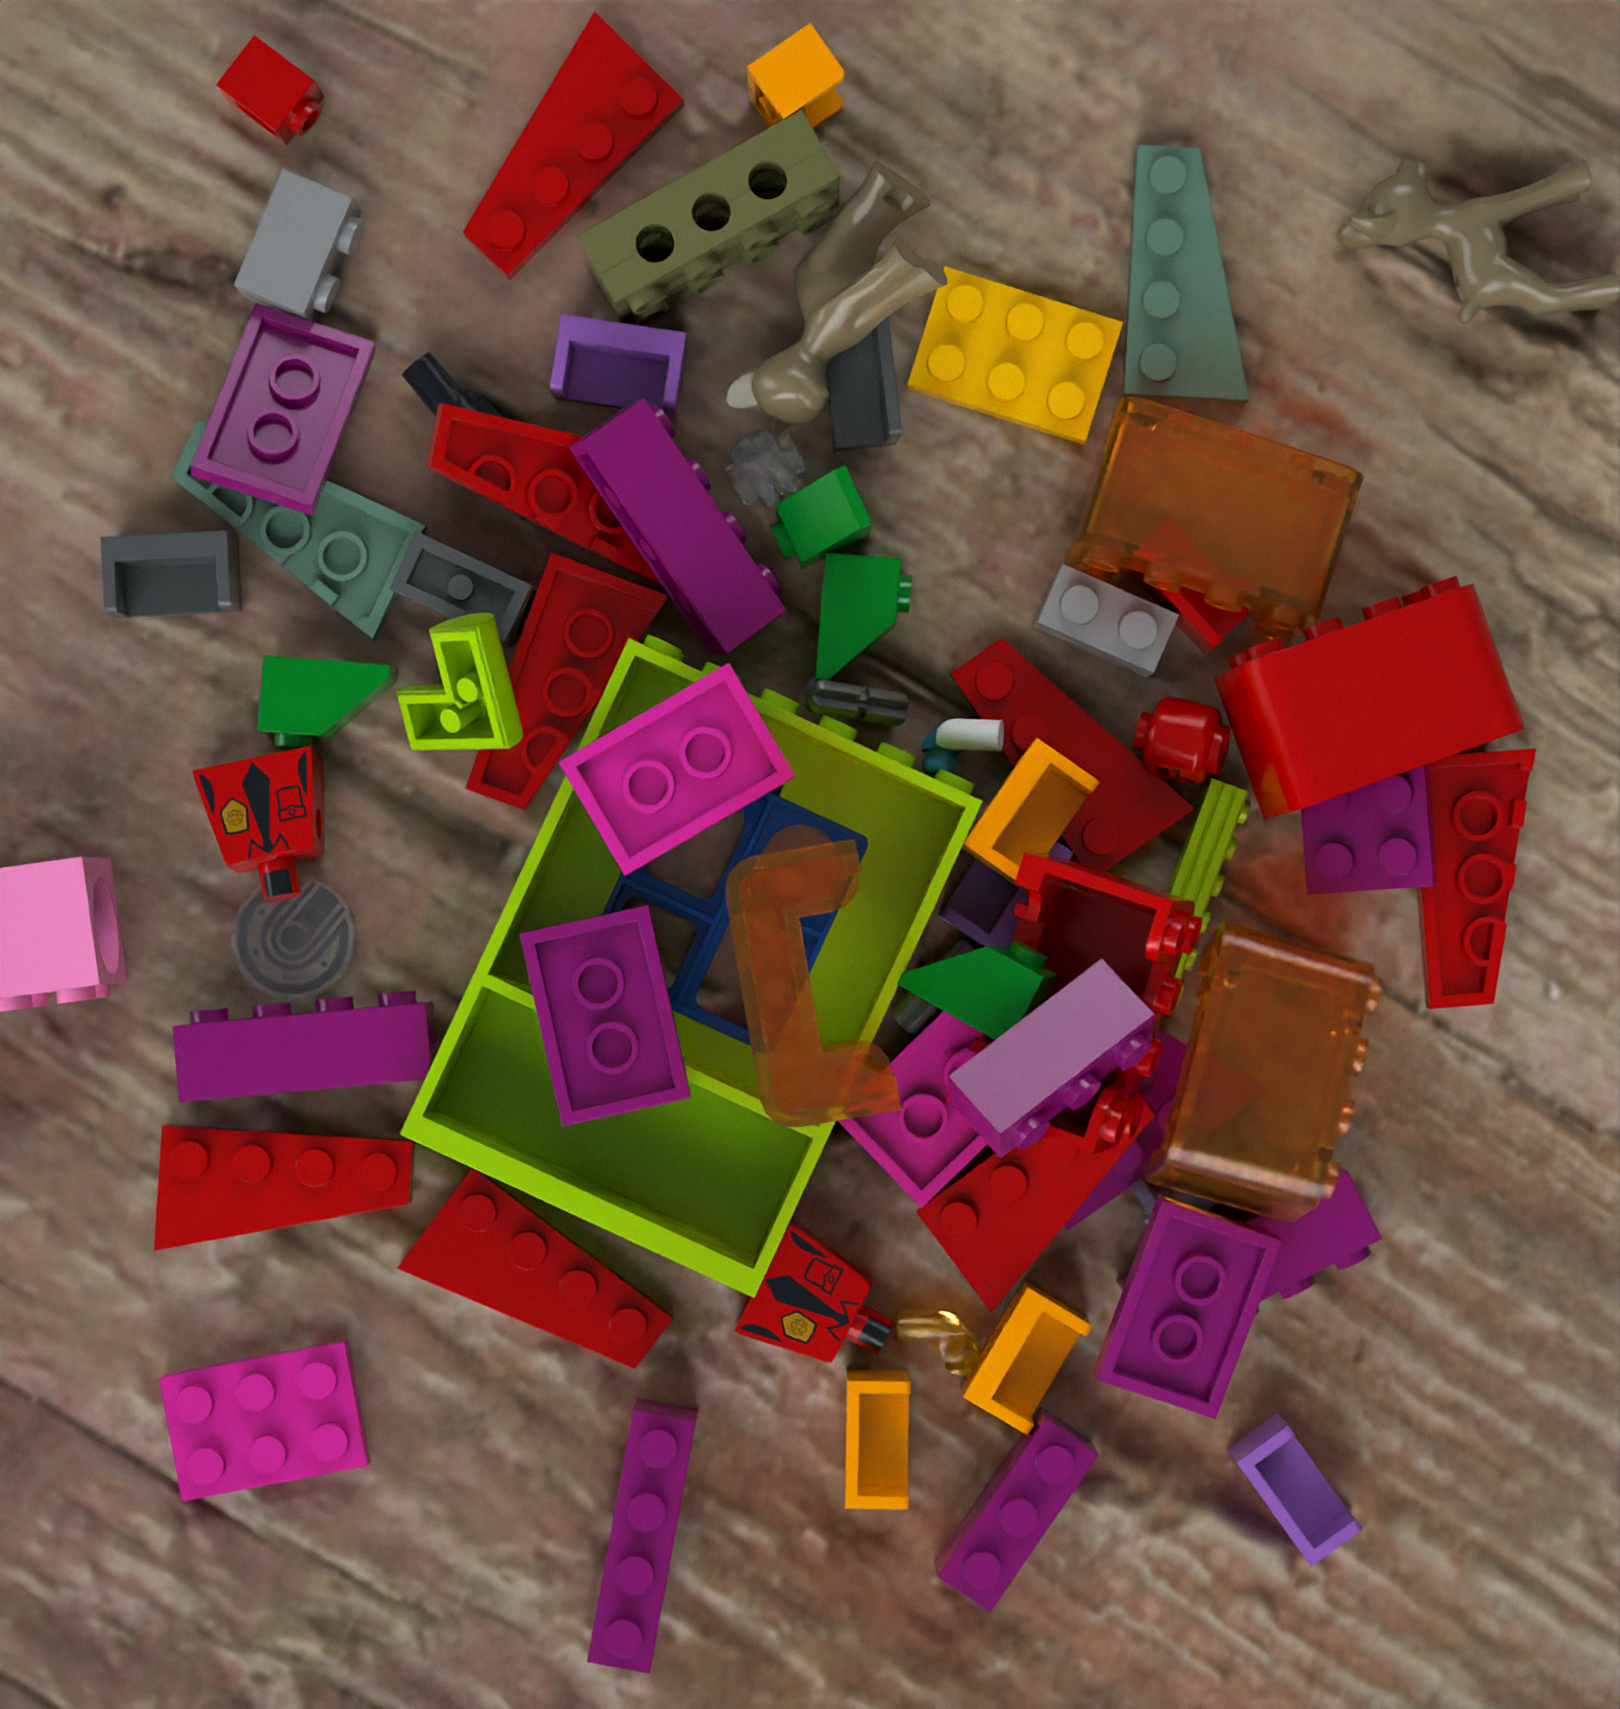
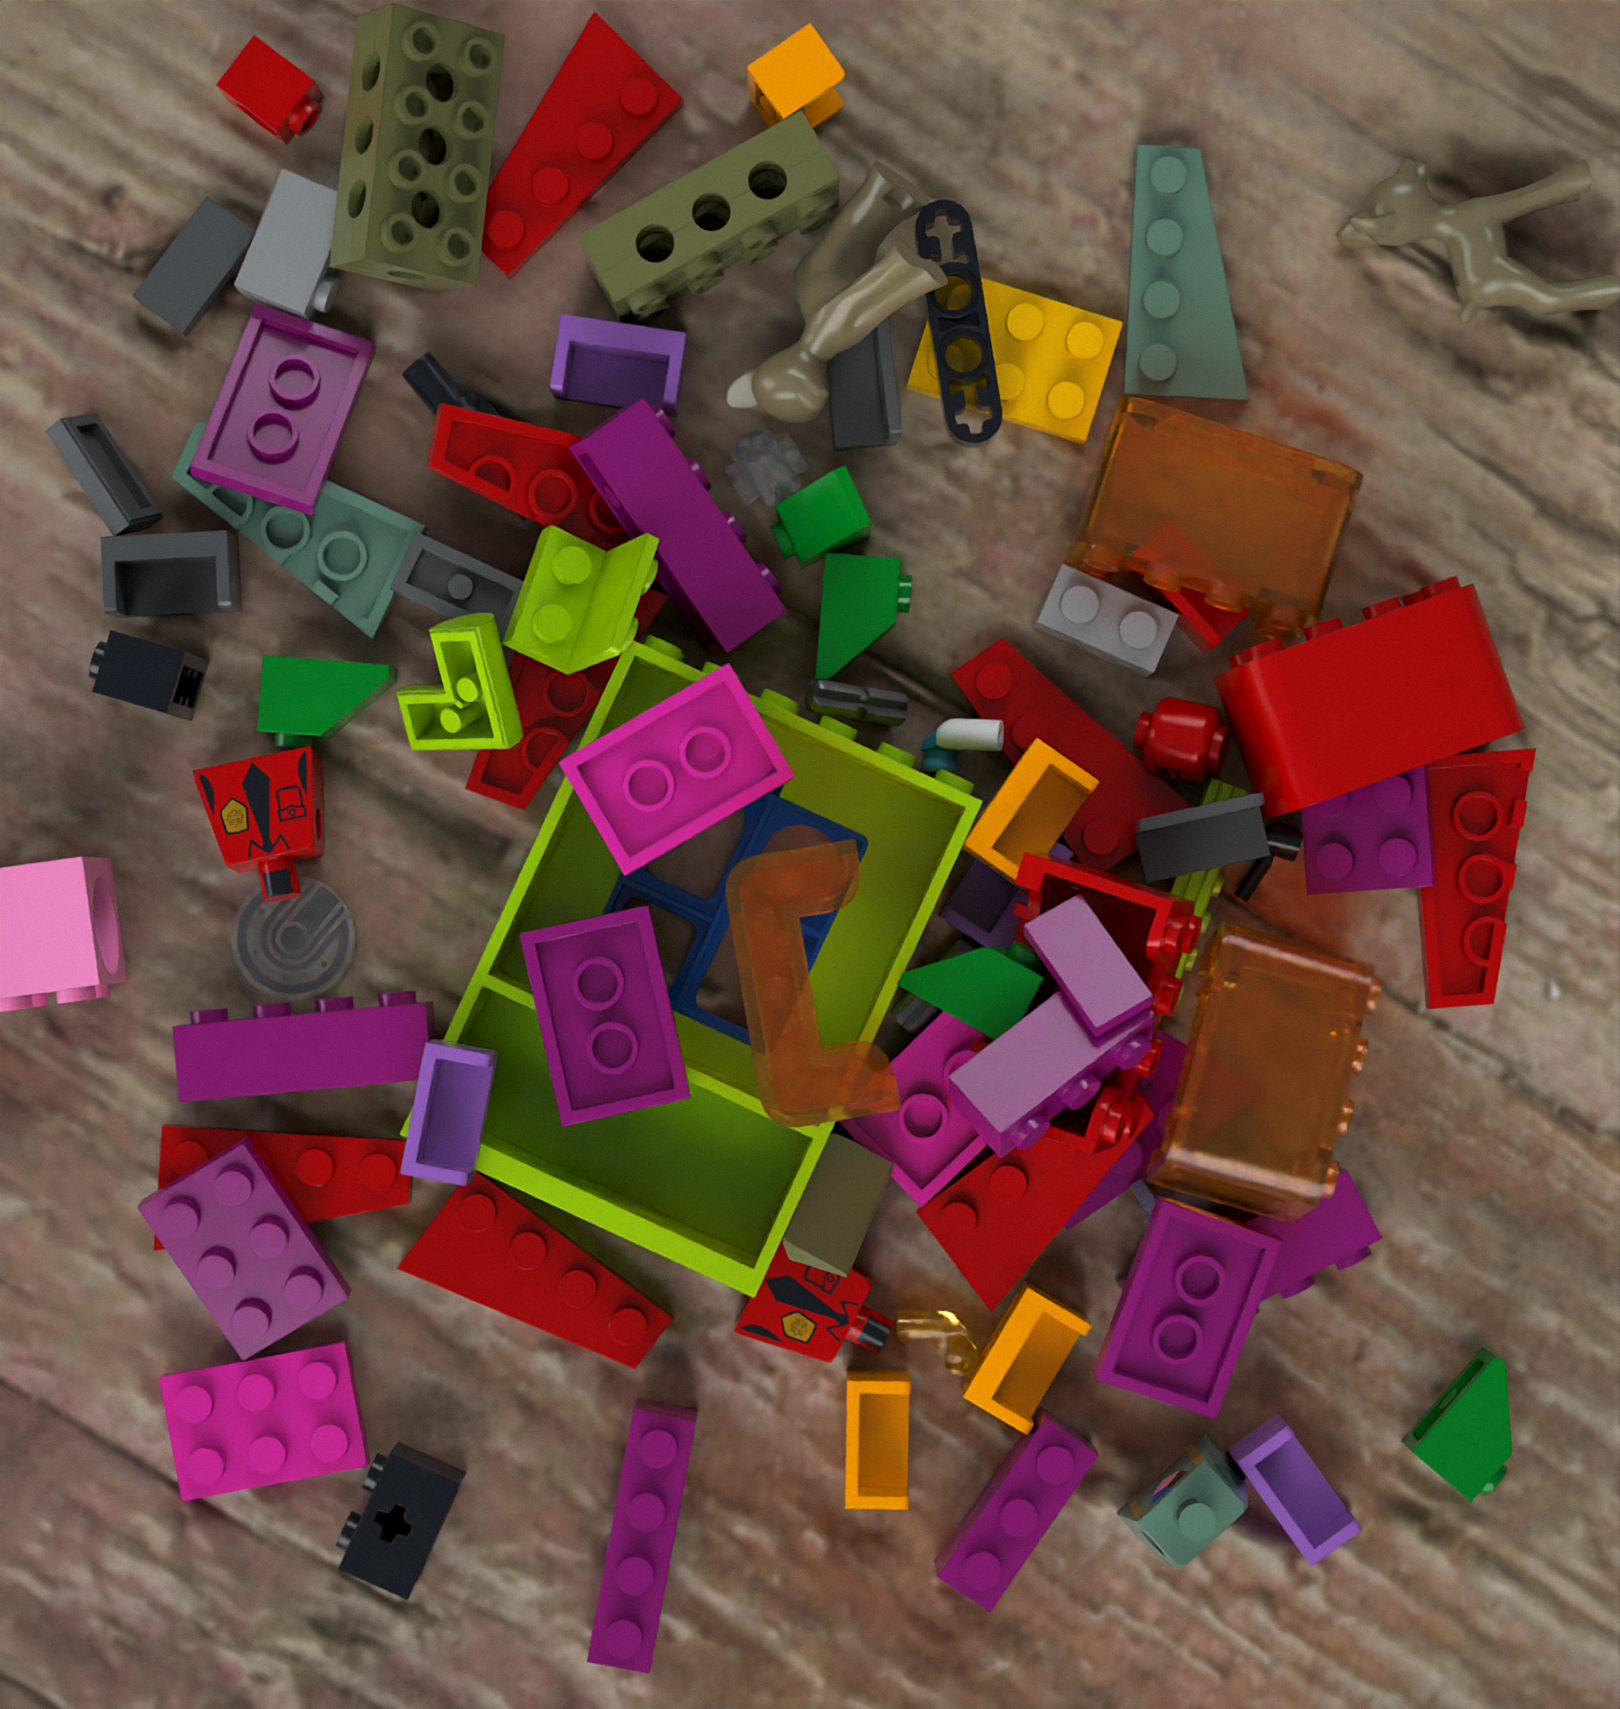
(104, 474): none -> dark grey tile
(148, 674): none -> black brick
(196, 266): none -> dark grey tile
(244, 1248): none -> magenta plate
(390, 1556): none -> black brick
(417, 149): none -> olive brick
(449, 1112): none -> medium lavender panel
(580, 600): none -> lime bracket
(837, 1206): none -> olive slope
(963, 323): none -> black beam
(1088, 965): none -> magenta tile
(1187, 1504): none -> sand green torso
(1200, 837): none -> dark grey panel
(1283, 843): none -> black hand
(1468, 1428): none -> green slope

